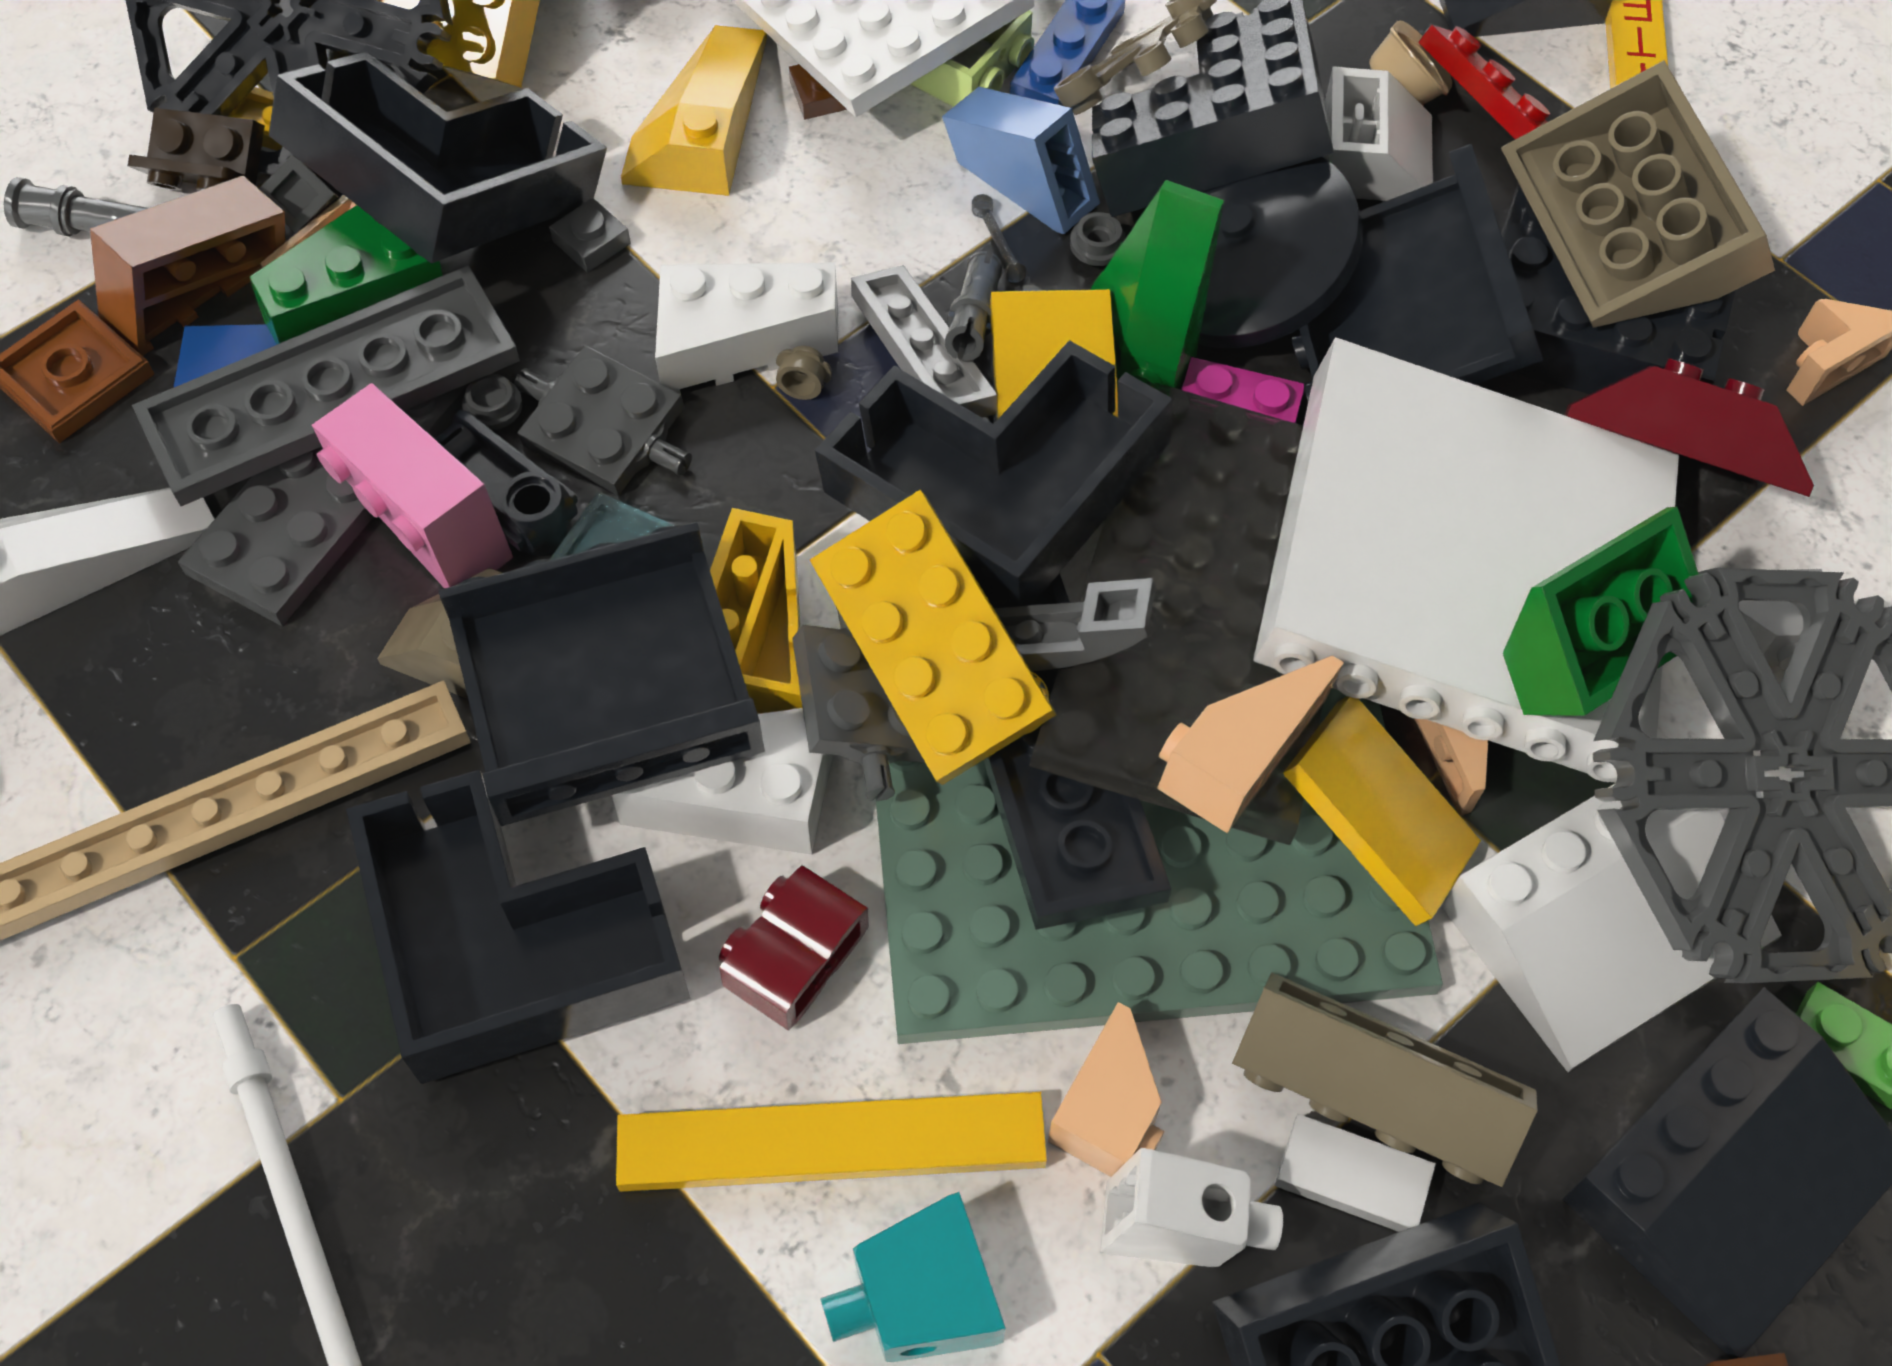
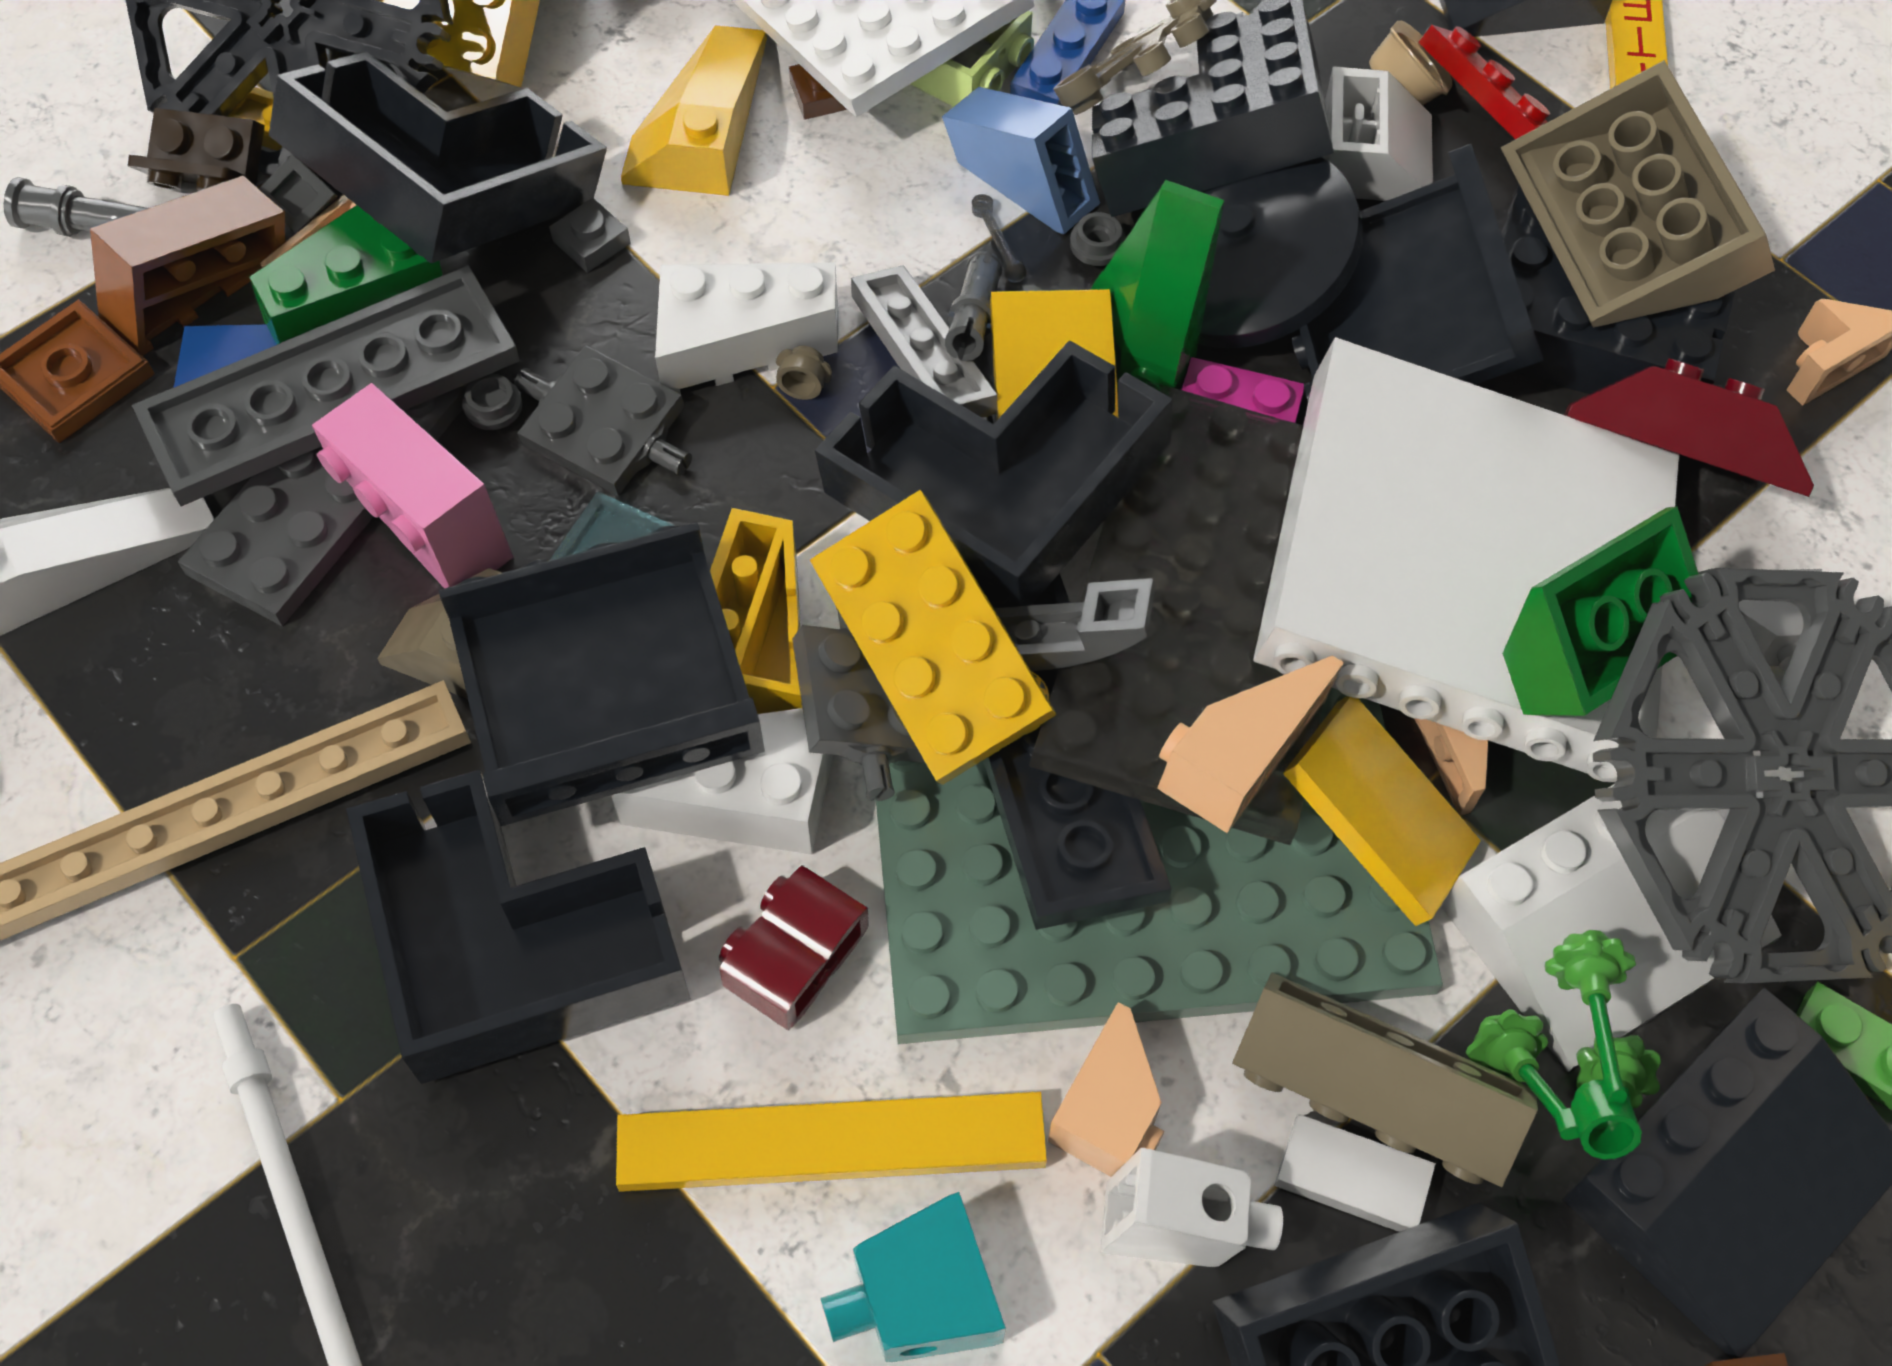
(514, 486): black piece -> none
(1610, 1073): none -> bright green plant

